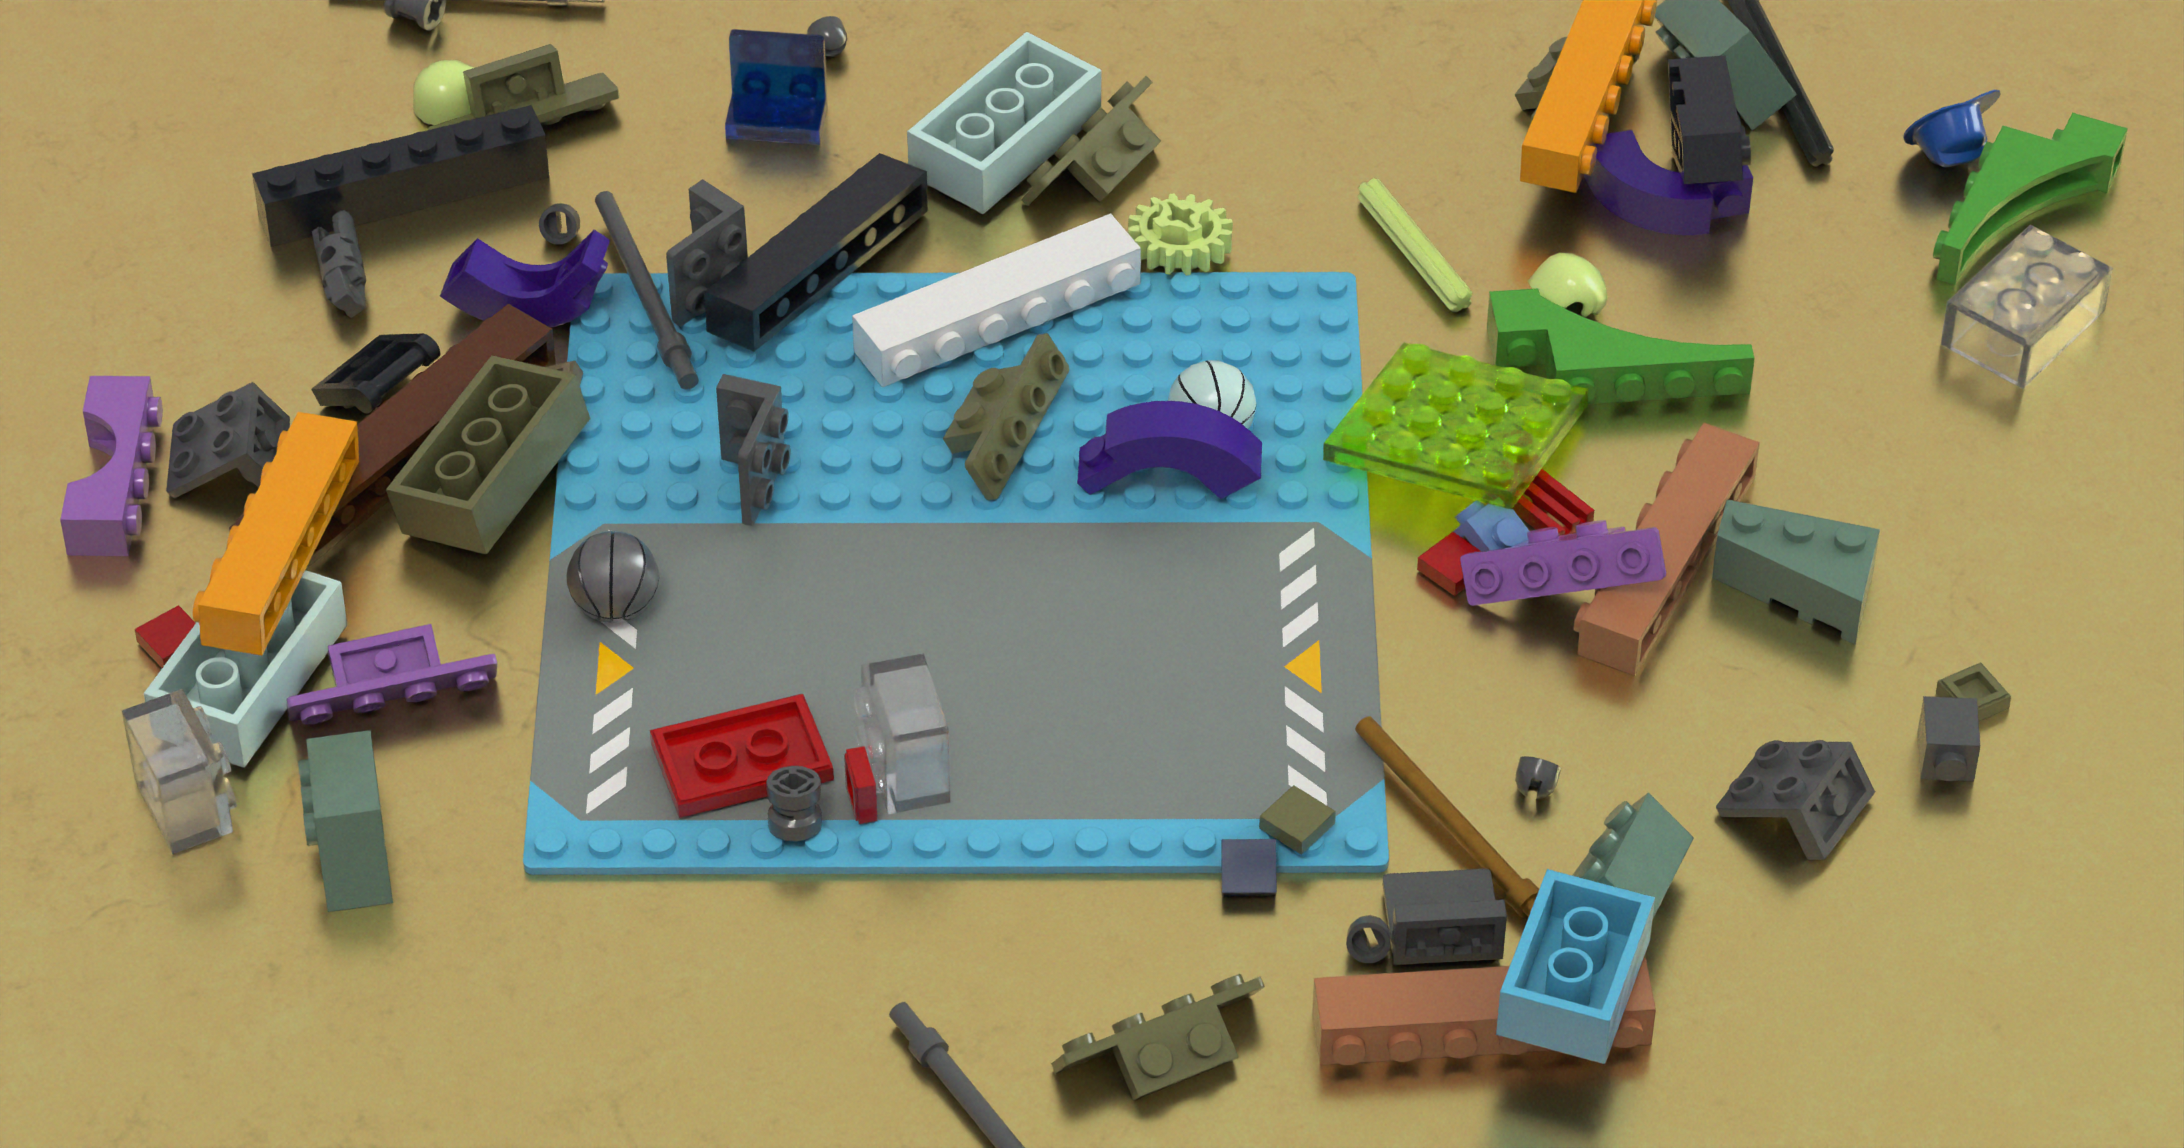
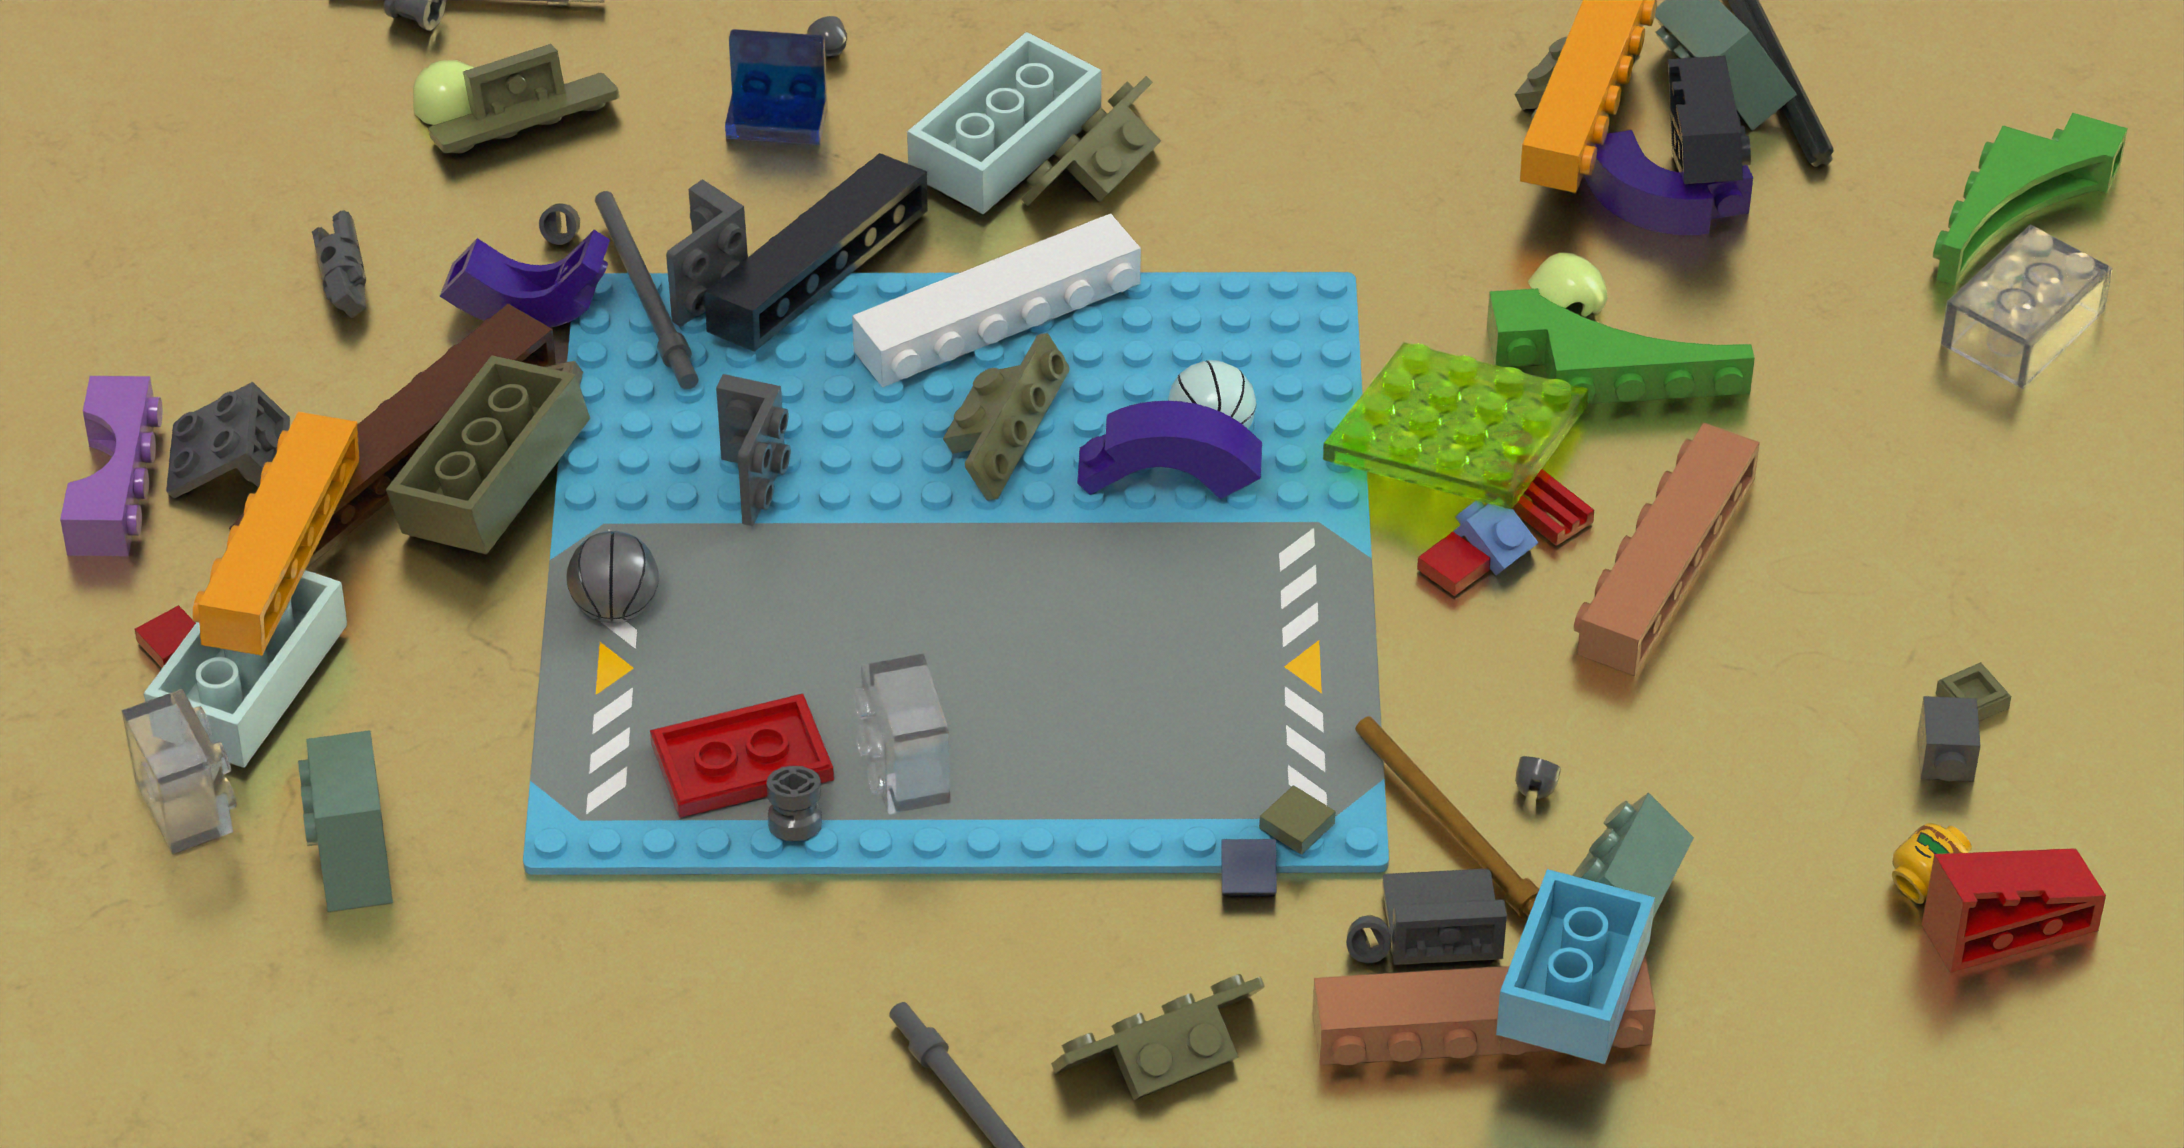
(376, 371): black plate -> none
(388, 669): medium lavender bracket -> none
(402, 174): black brick -> none
(860, 785): red tile -> none
(1181, 233): yellowish green gear -> none
(1415, 245): yellowish green axle -> none
(1564, 563): medium lavender bracket -> none
(1799, 561): sand green wedge -> none
(1810, 783): dark grey bracket -> none
(1915, 857): none -> yellow head
(1953, 132): blue piece -> none
(2008, 903): none -> red wedge

